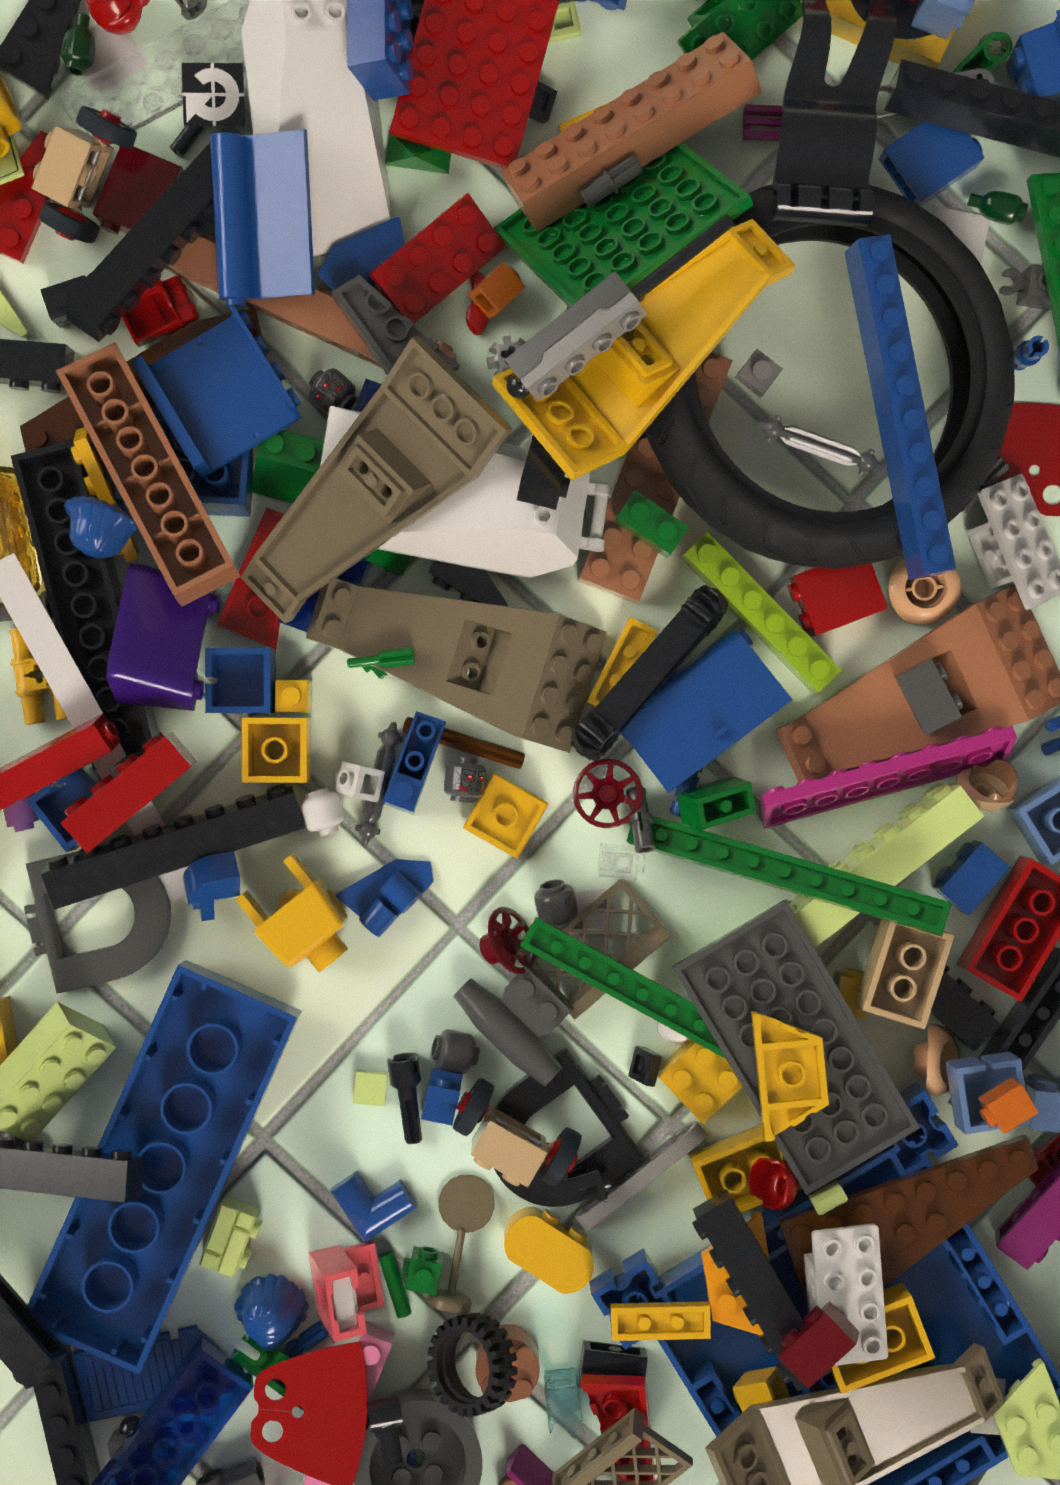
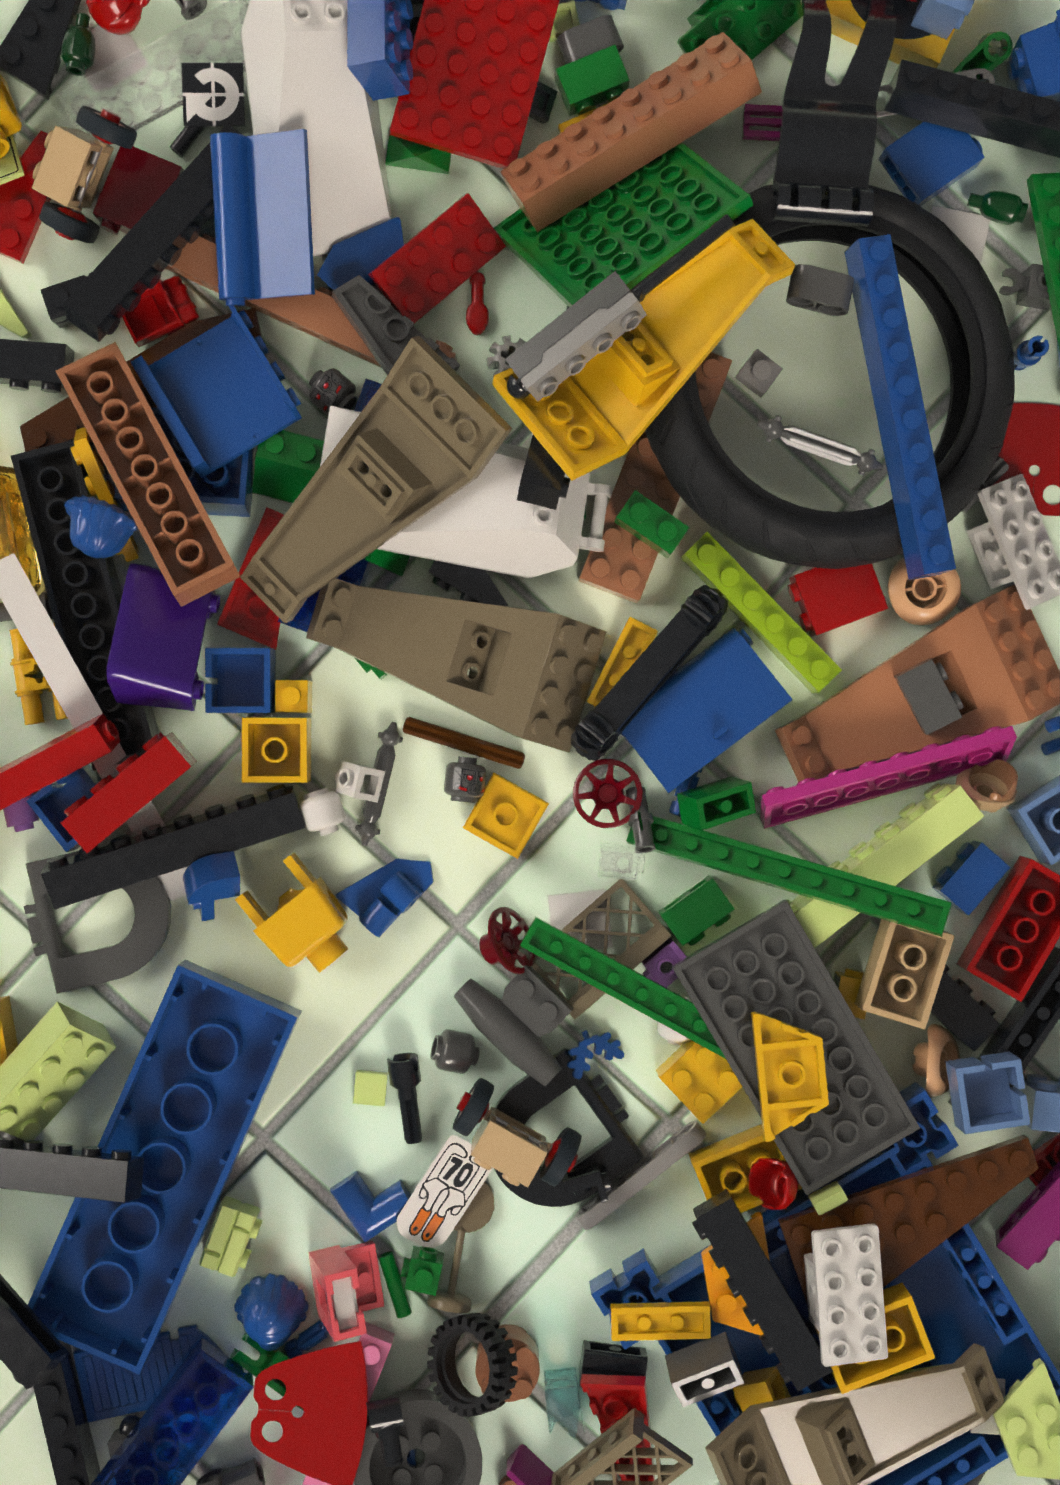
(386, 658): green axle -> none
(414, 763): blue slope -> none
(442, 1096): blue brick -> none
(442, 1195): none -> sticker
(497, 290): orange brick -> none
(549, 1249): yellow brick -> none
(556, 903): dark grey head -> none
(589, 38): none -> dark grey beam
(592, 80): none -> green brick
(600, 1043): none -> blue animal
(610, 181): dark grey axle -> none
(645, 1066): black tile -> none
(666, 952): none -> medium lavender brick
(697, 911): none -> green brick
(704, 1369): none -> dark grey brick
(818, 1343): dark red brick -> none
(820, 290): none -> dark grey beam
(1007, 1106): orange brick -> none

